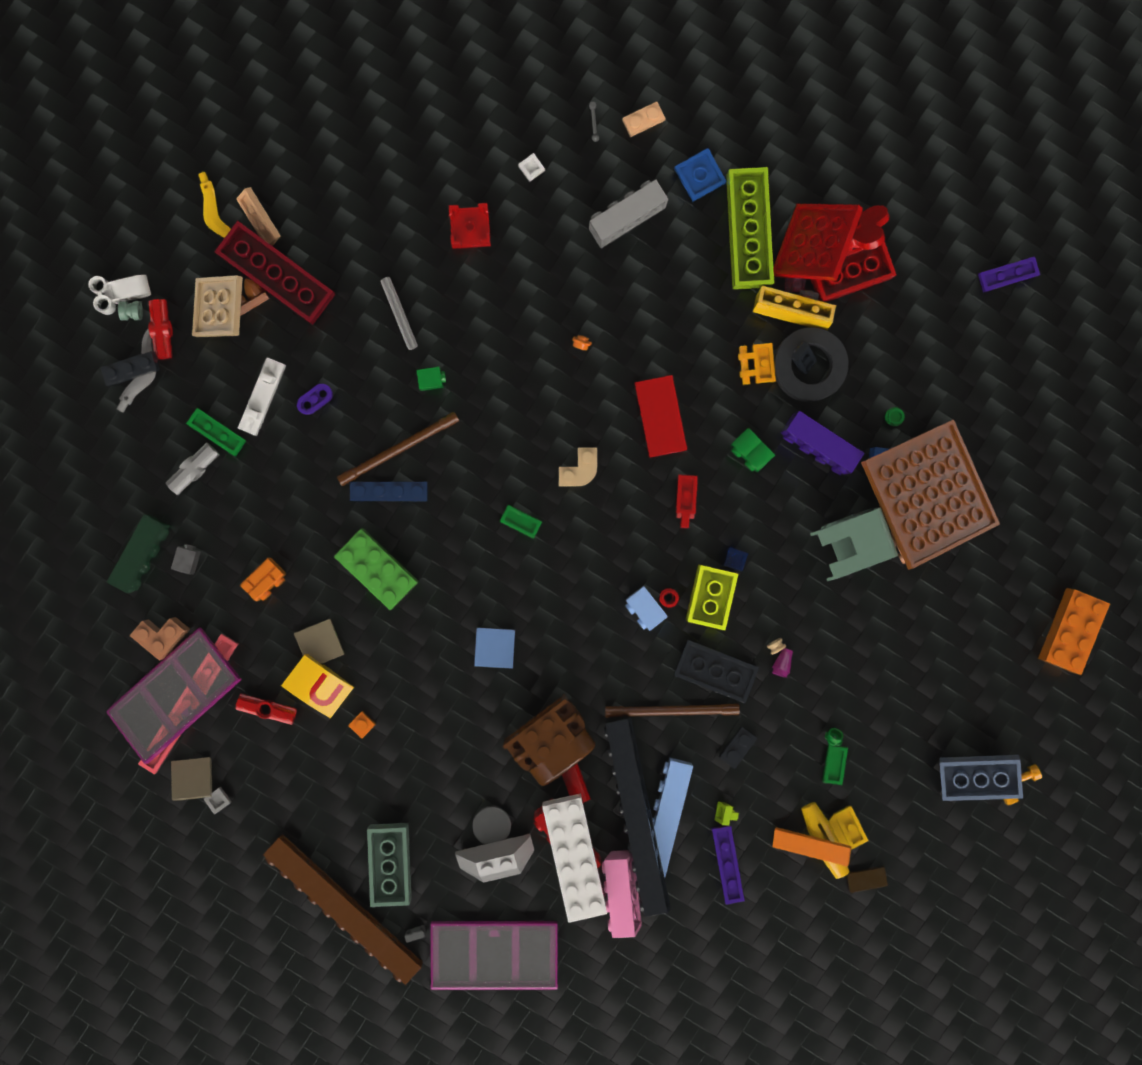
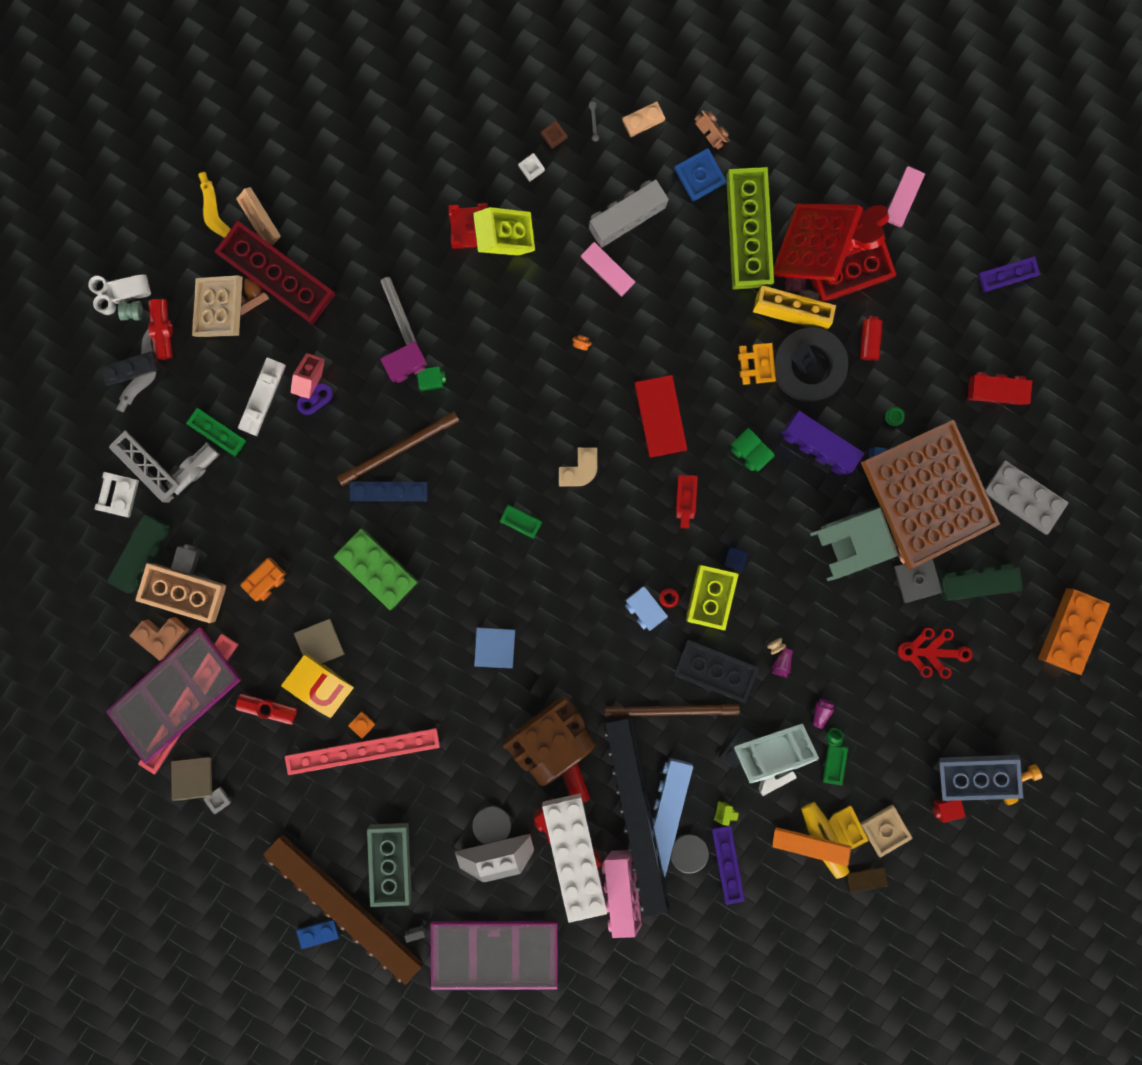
(123, 495): none -> white plate
(141, 470): none -> light grey fence
(181, 592): none -> light nougat brick
(307, 375): none -> coral brick
(318, 933): none -> blue plate
(362, 751): none -> coral plate
(404, 362): none -> magenta slope
(504, 231): none -> neon yellow brick
(554, 134): none -> copper plate
(608, 269): none -> bright pink tile
(689, 853): none -> dark grey tile
(717, 134): none -> nougat hinge
(776, 753): none -> light aqua slope
(776, 781): none -> white slope
(822, 712): none -> magenta cone
(871, 338): none -> red brick
(886, 830): none -> tan plate
(904, 196): none -> bright pink tile
(917, 582): none -> dark grey plate
(932, 652): none -> red plant
(948, 810): none -> red brick
(980, 583): none -> clear green brick
(999, 389): none -> red brick
(1025, 497): none -> light grey plate

